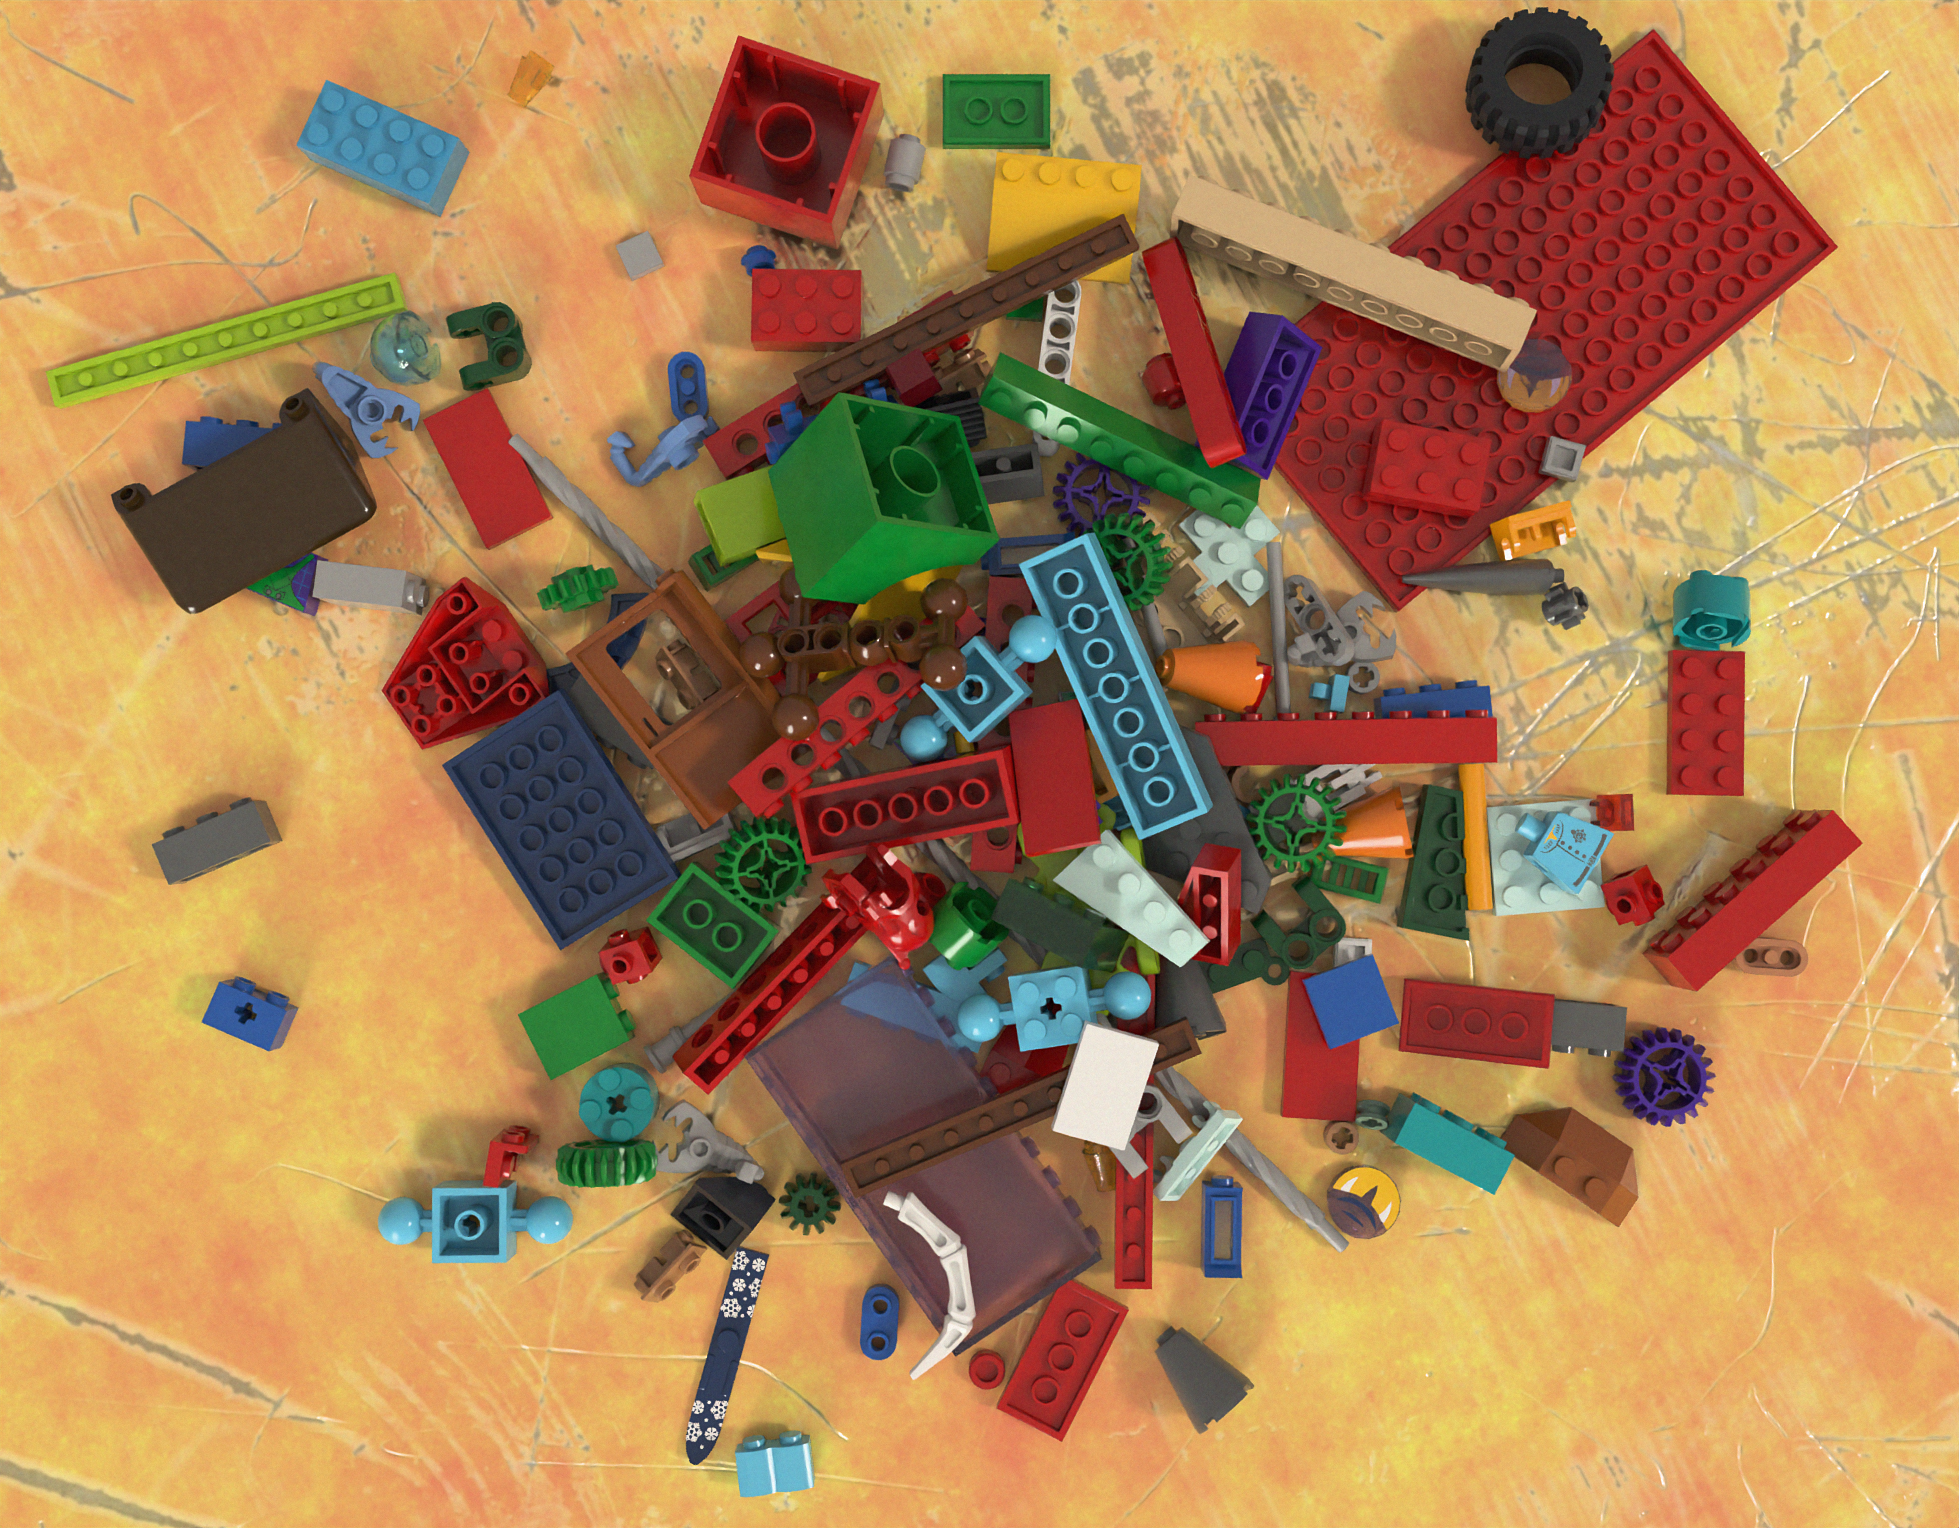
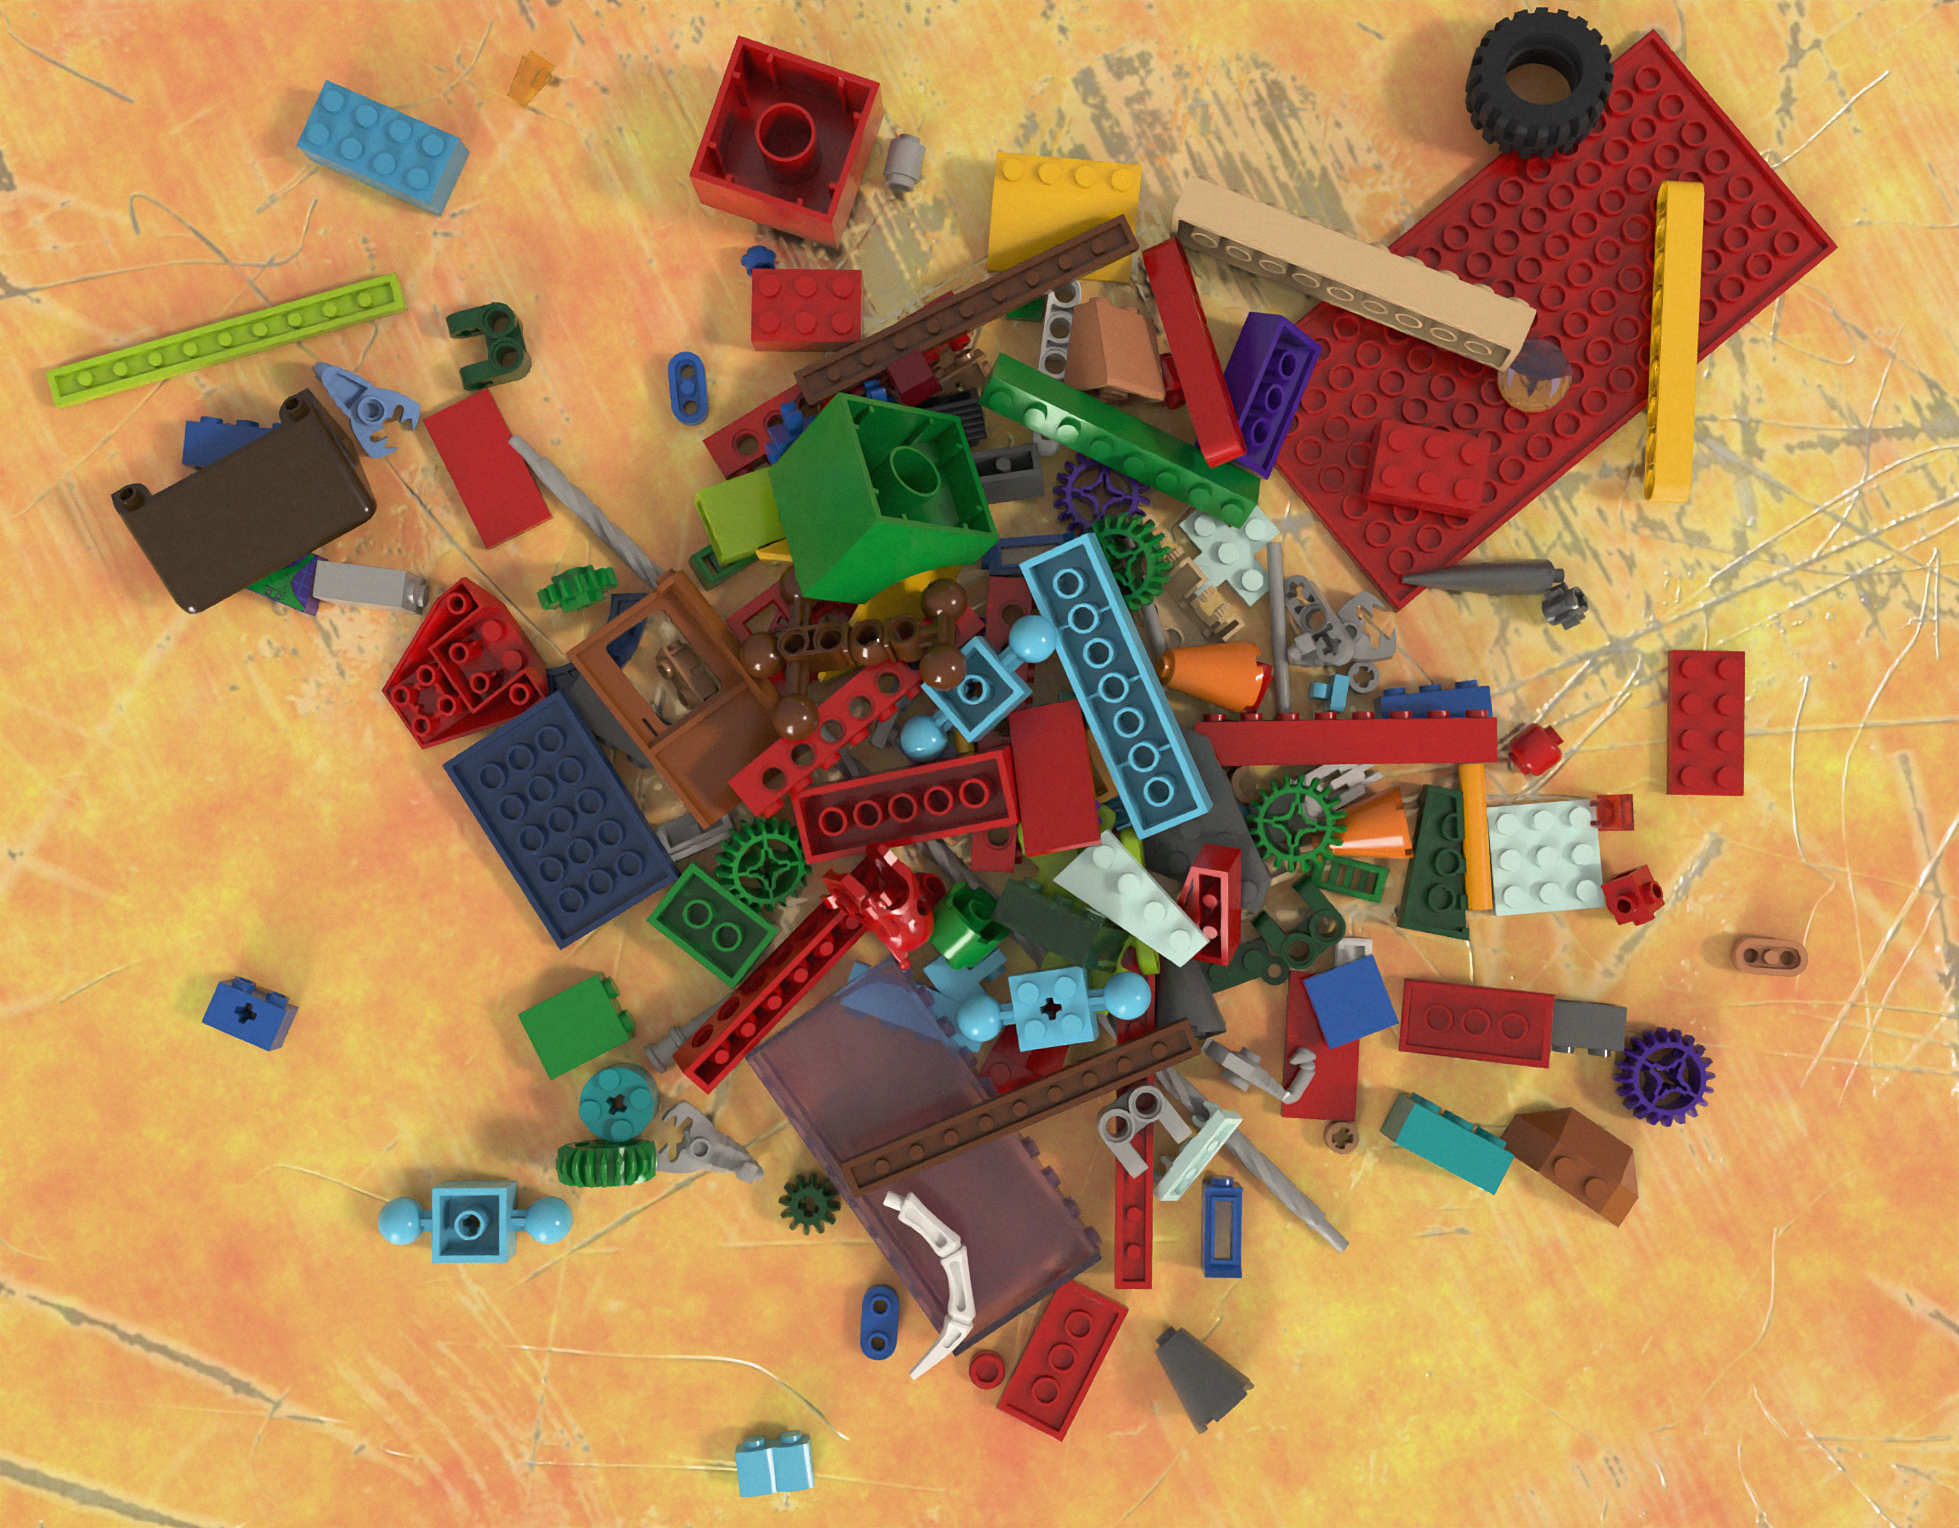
(216, 841): dark grey brick -> none
(404, 351): clear light blue cylinder -> none
(505, 1153): red bracket -> none
(629, 955): red brick -> none
(640, 255): light grey tile -> none
(659, 1280): medium nougat hinge -> none
(676, 448): medium blue animal -> none
(723, 1211): black slope -> none
(724, 1353): dark blue piece -> none
(996, 111): green tile -> none
(1101, 1165): clear yellow cone -> none
(1104, 1085): white tile -> none
(1114, 355): none -> nougat slope
(1244, 1068): none -> light grey animal
(1363, 1201): tile -> none
(1372, 1114): sand green bush -> none
(1533, 531): light orange hinge -> none
(1535, 749): none -> red head
(1562, 459): light grey tile -> none
(1563, 847): medium azure torso -> none
(1674, 341): none -> yellow beam
(1712, 611): teal brick -> none
(1751, 898): red brick -> none

